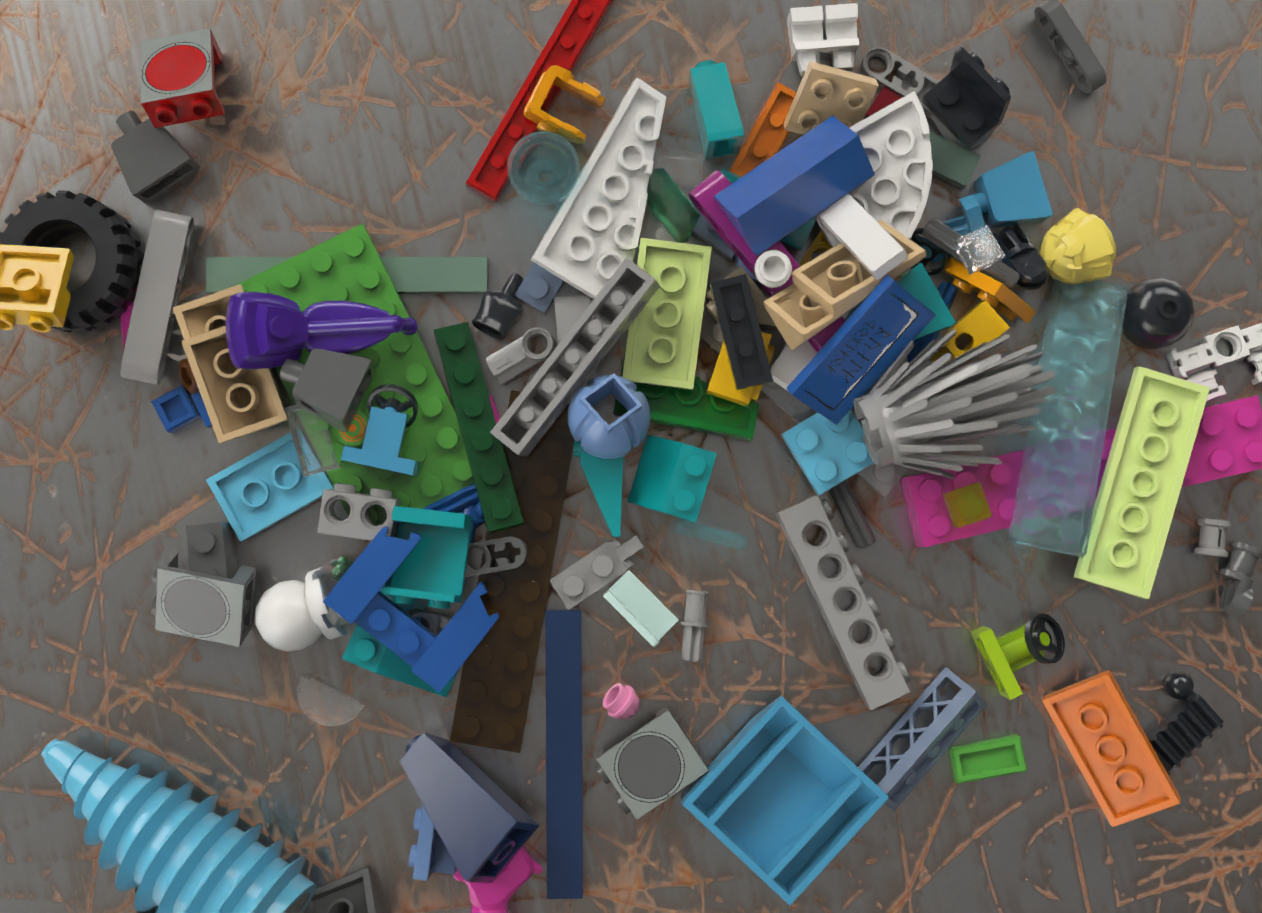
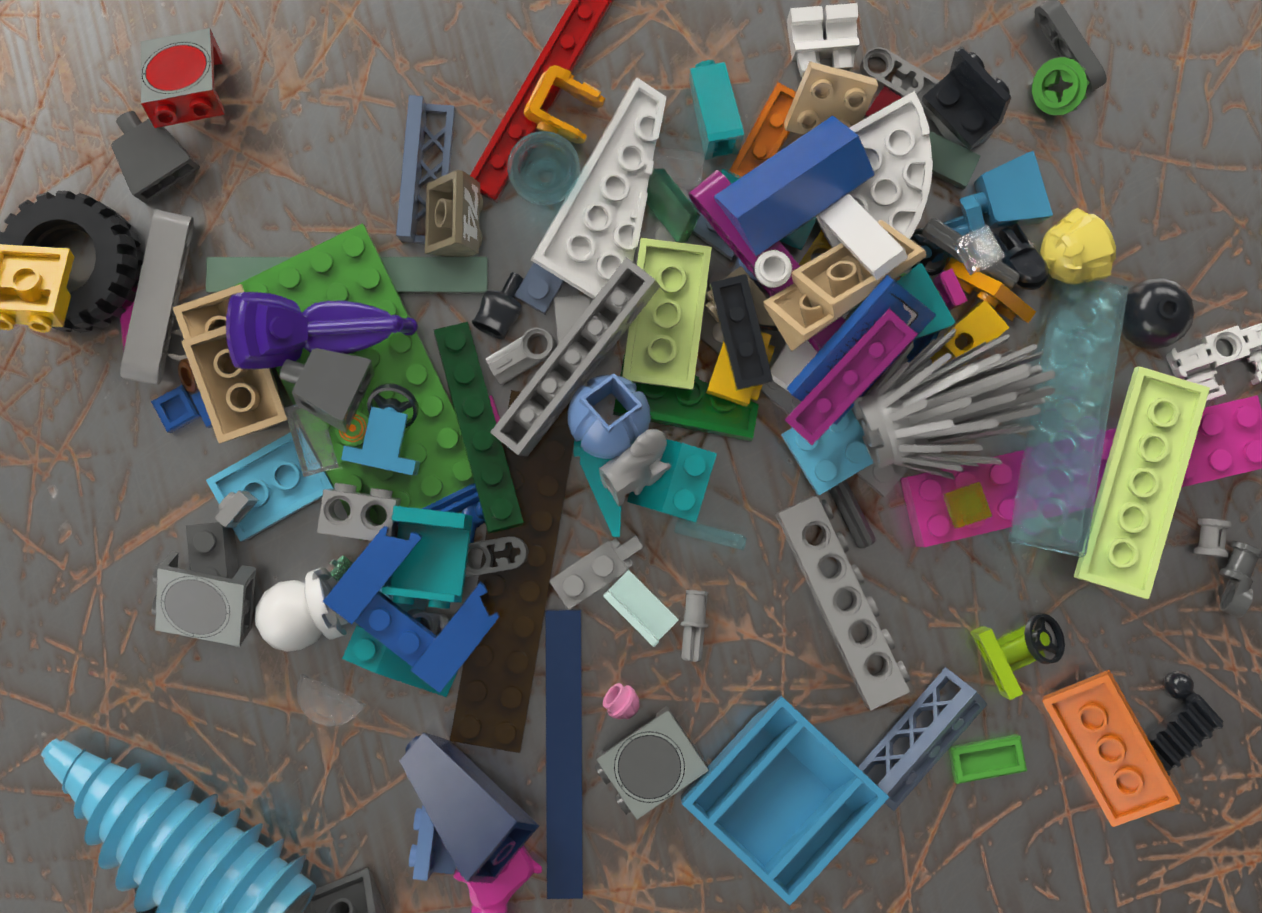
(235, 508): none -> light grey plate
(413, 163): none -> sand blue fence
(453, 216): none -> dark tan slope
(636, 466): none -> light grey animal
(851, 376): none -> magenta panel
(950, 289): none -> dark pink tile
(1049, 75): none -> bright green gear

